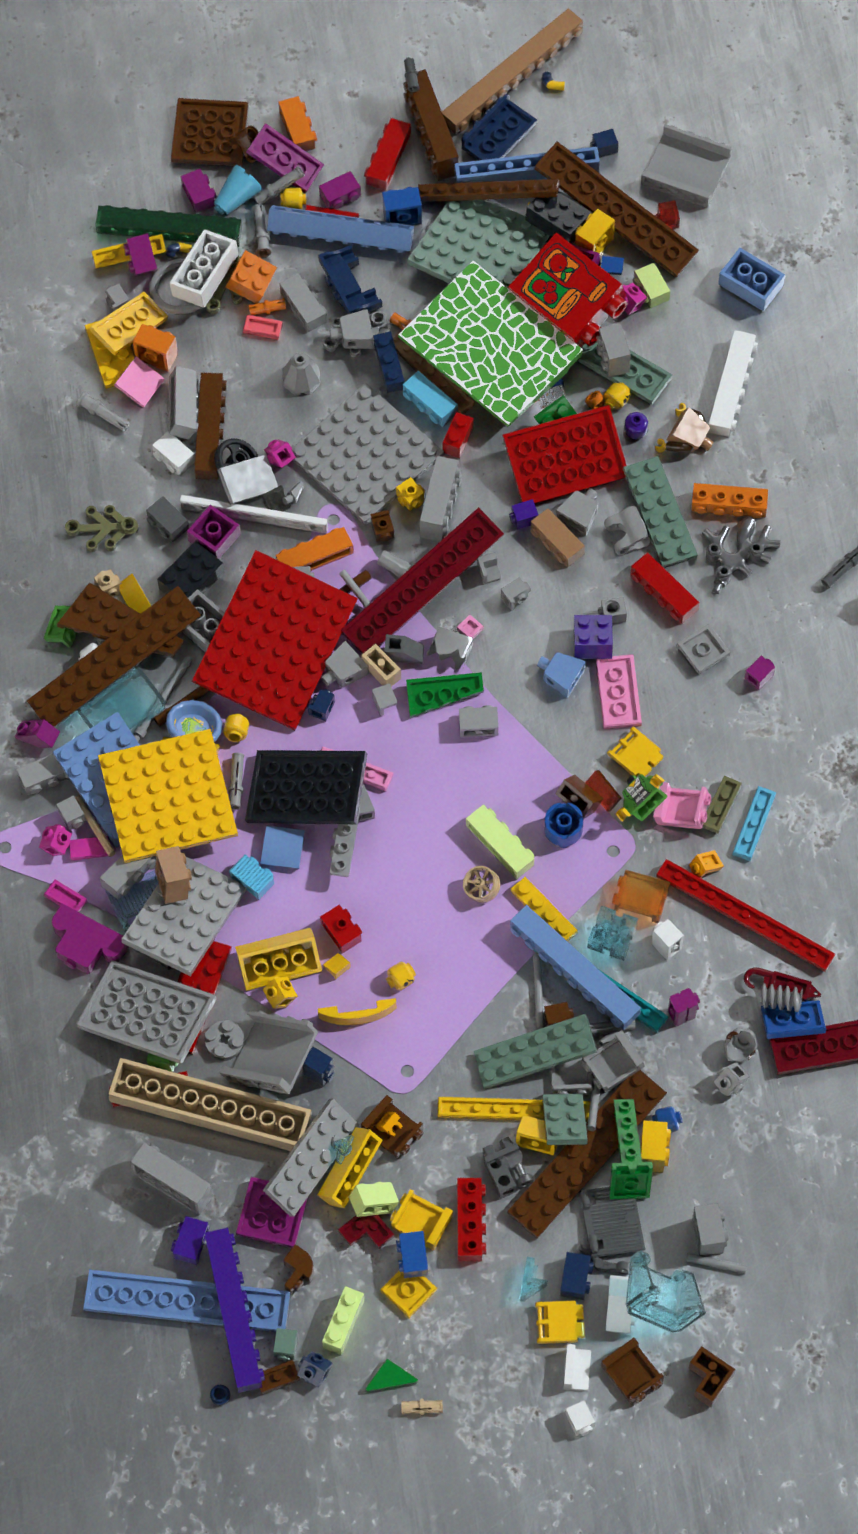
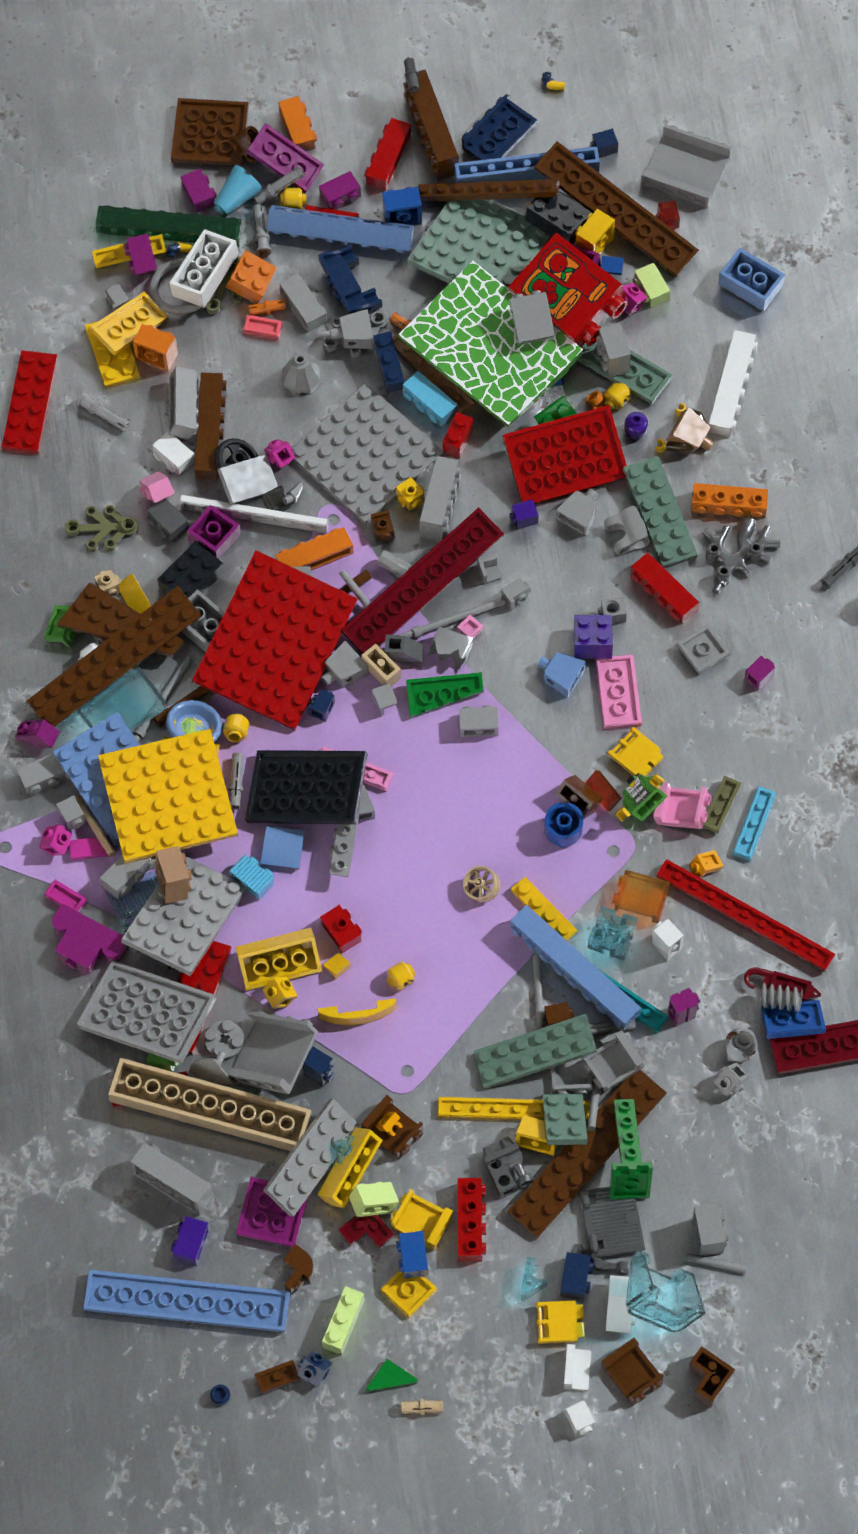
(29, 402): none -> red plate
(139, 382): bright pink tile -> none
(156, 487): none -> bright pink brick
(211, 1069): none -> light grey shield
(233, 1310): dark purple brick -> none
(285, 1344): sand green brick -> none
(417, 631): none -> light grey bar
(500, 841): yellowish green brick -> none
(512, 71): medium nougat brick -> none
(531, 317): none -> light grey panel
(557, 538): medium nougat brick -> none
(654, 1143): yellow brick -> none
(669, 1115): blue head -> none

